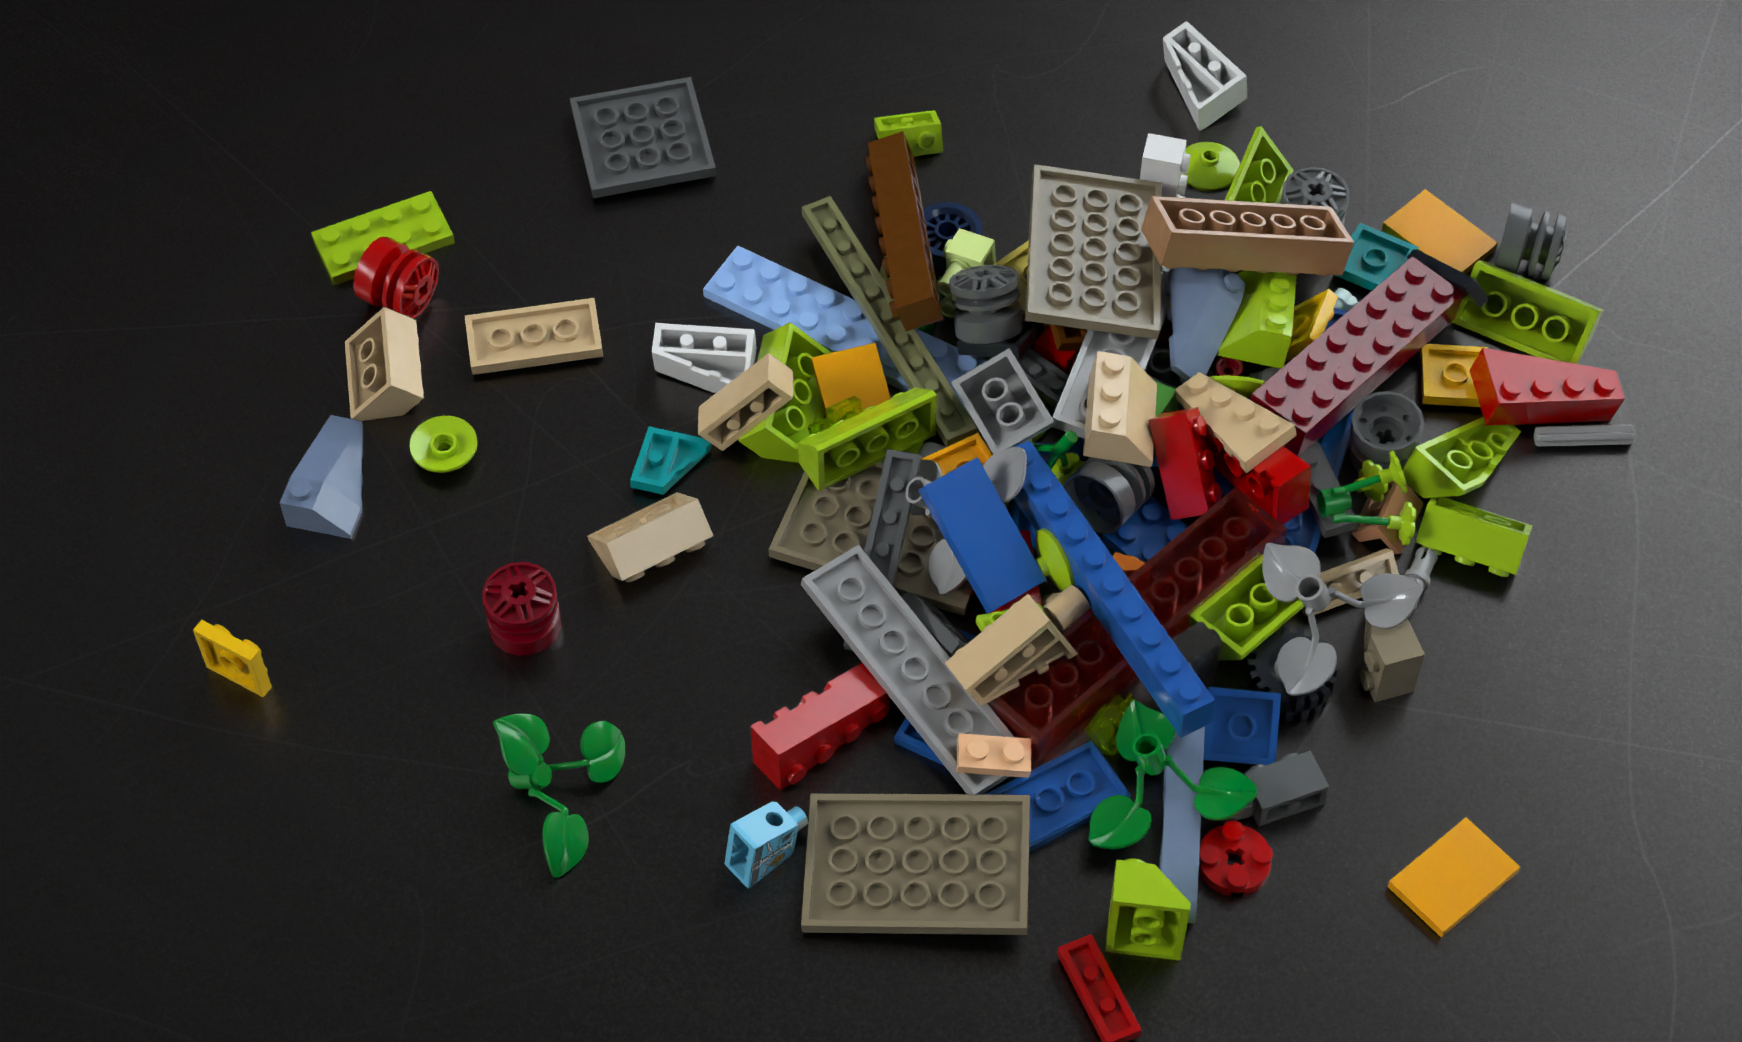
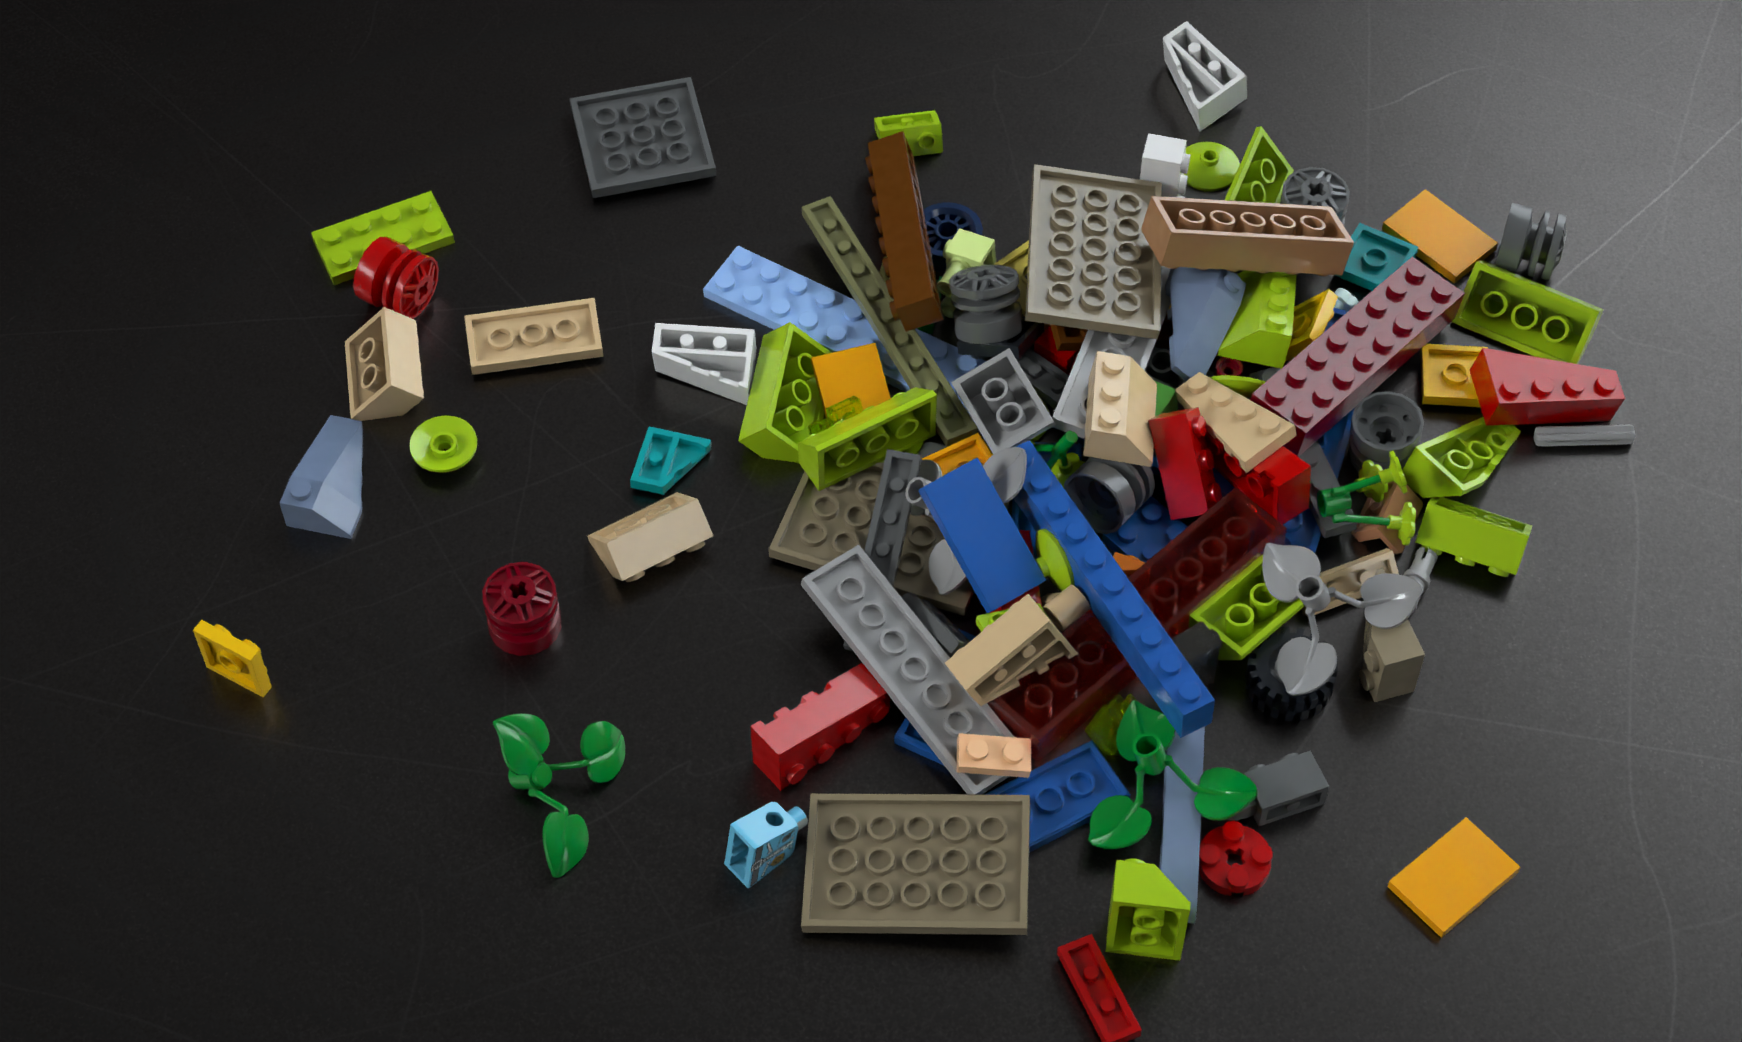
(745, 402): tan brick -> none
(1243, 726): blue plate -> none
(1465, 283): black tile -> none

